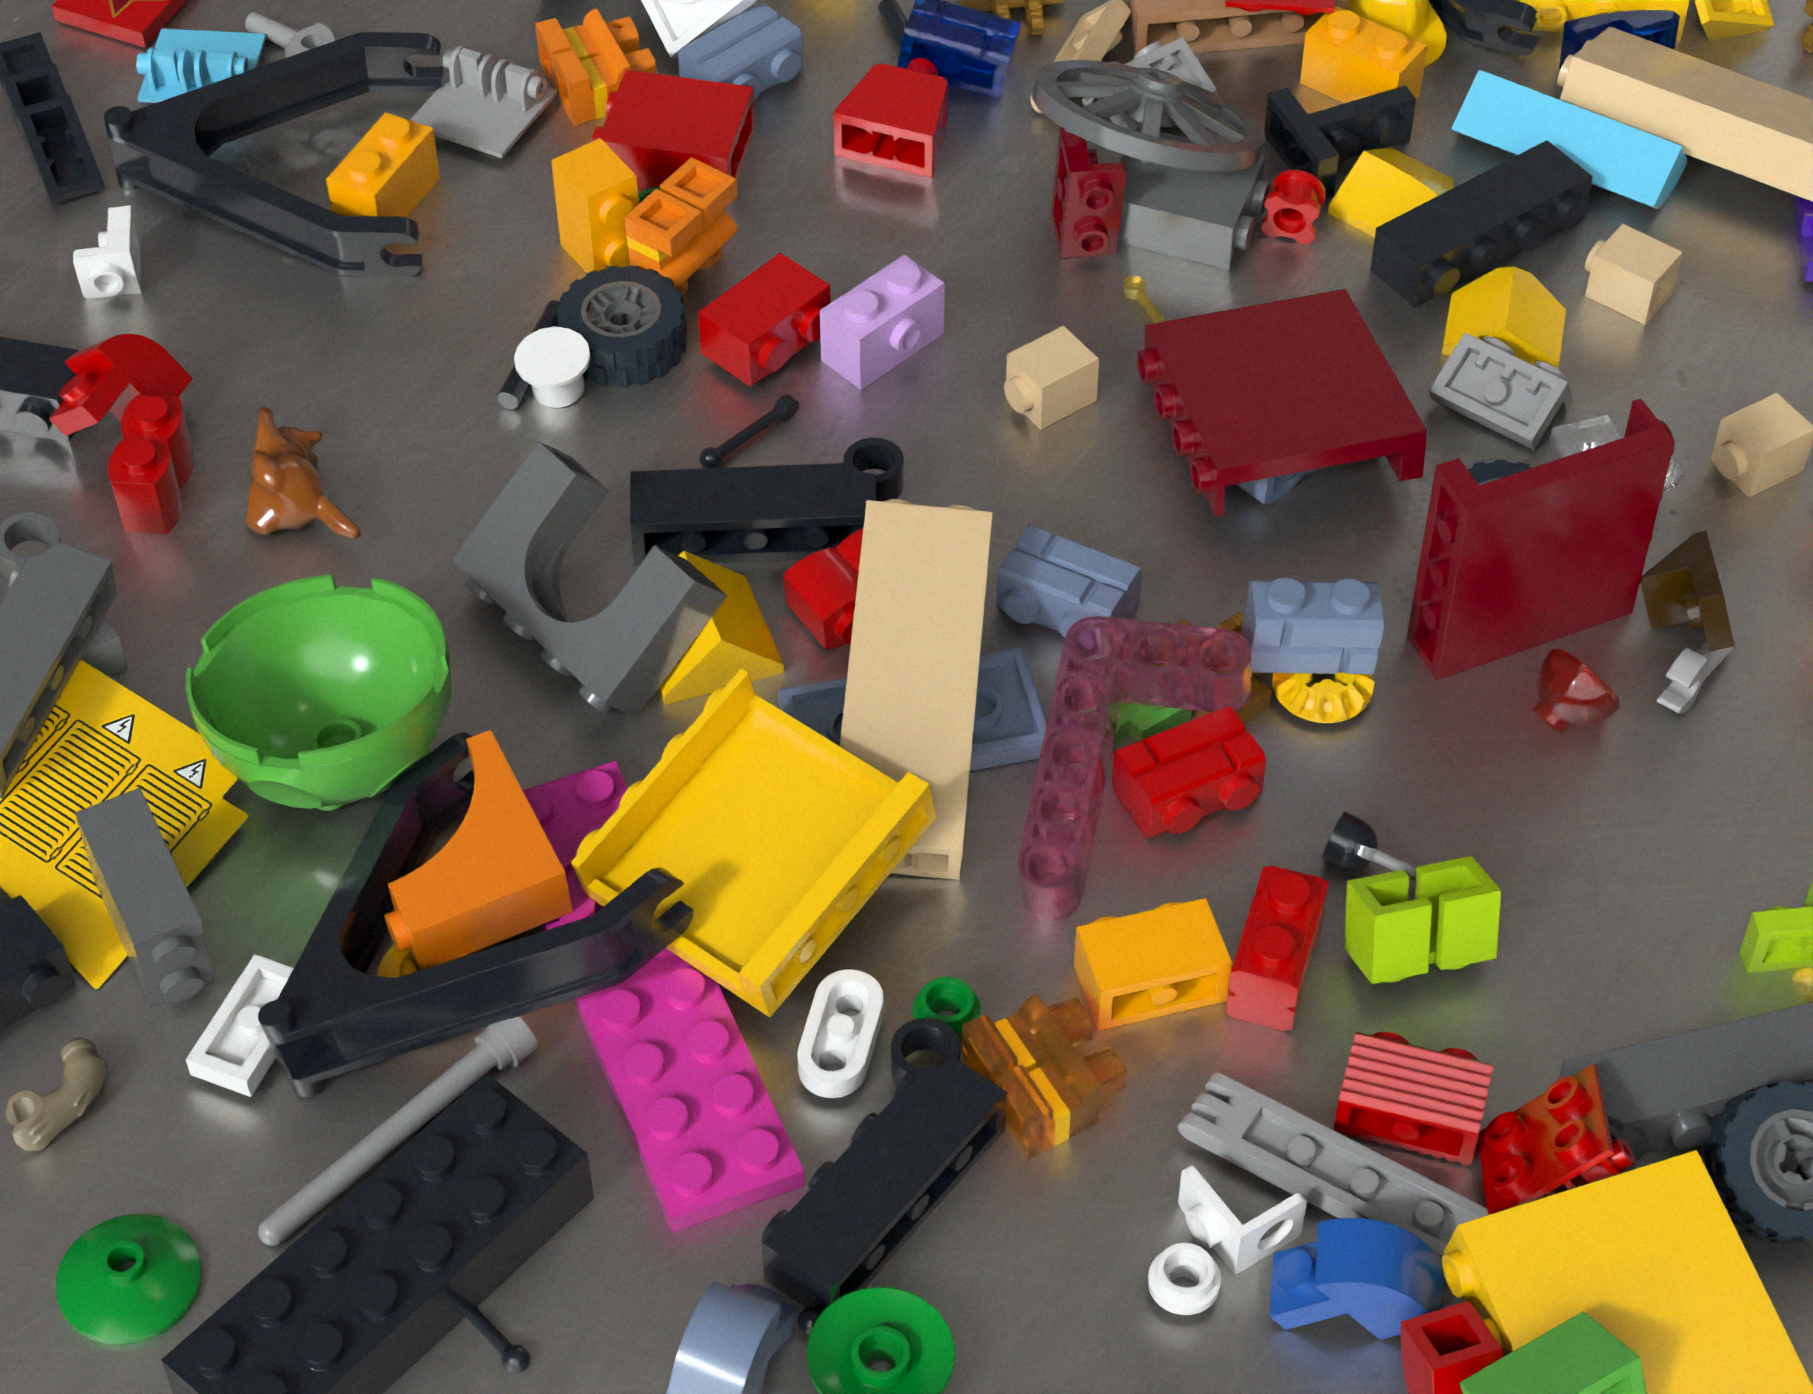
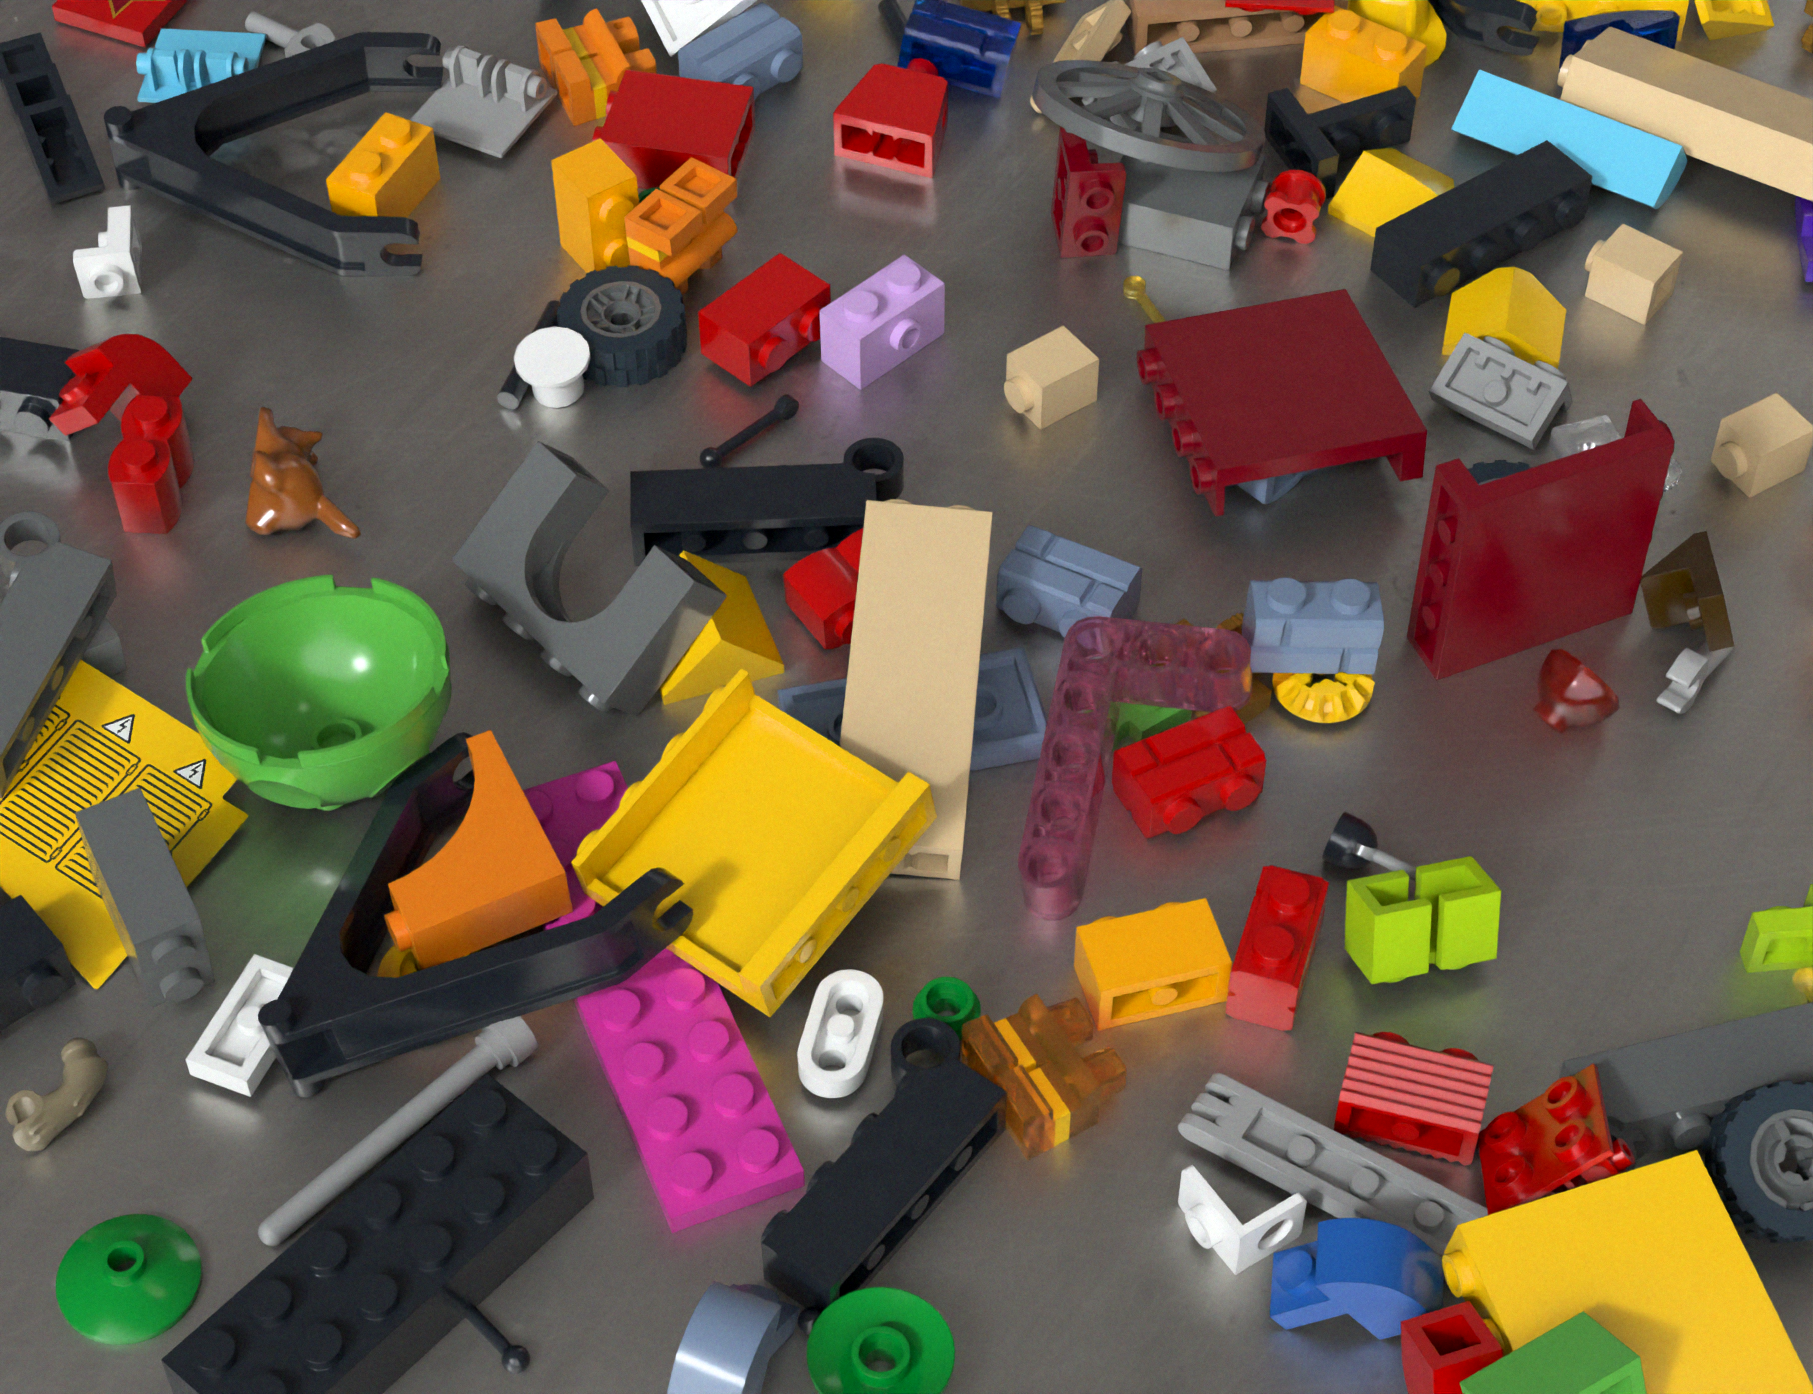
(1189, 1262): white plate -> none

